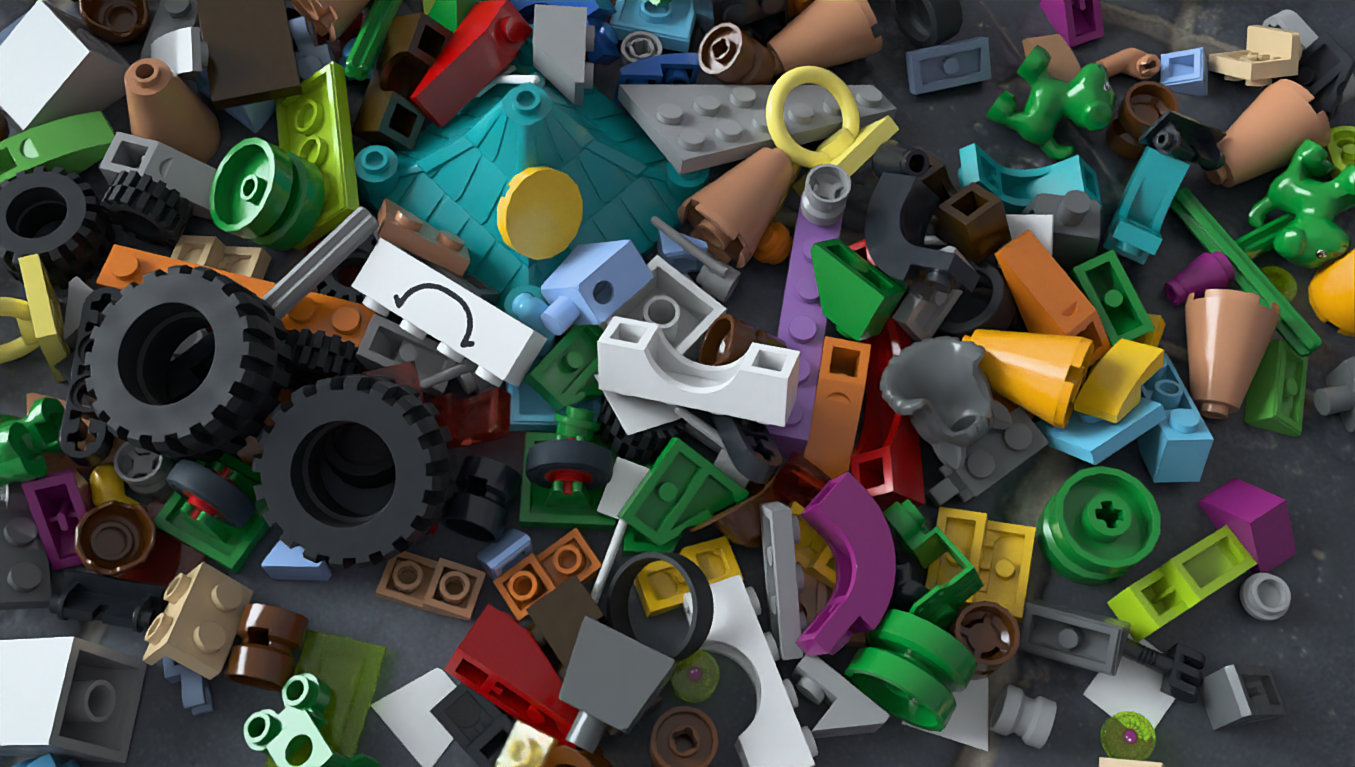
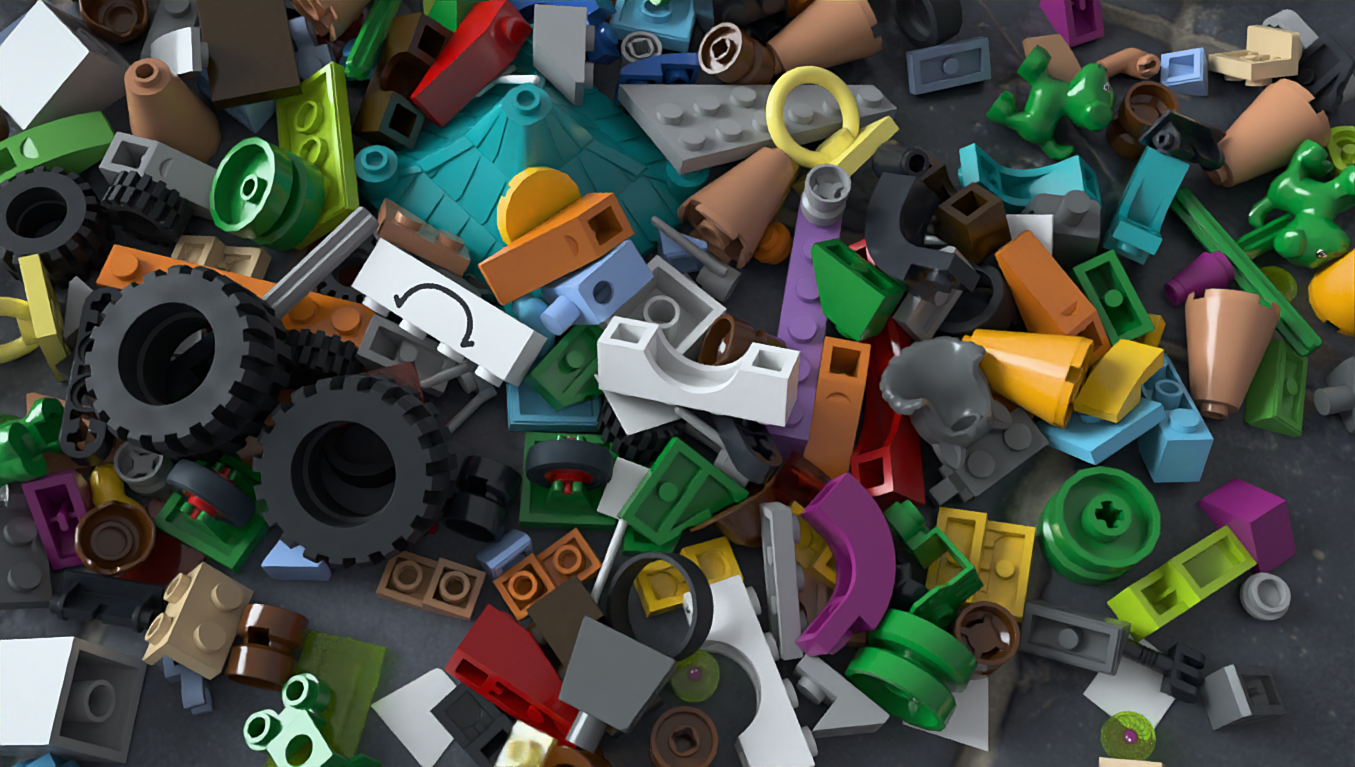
(475, 418): clear red slope -> none
(557, 246): none -> orange slope
(577, 422): green plate -> none
(1023, 715): light grey wheel -> none

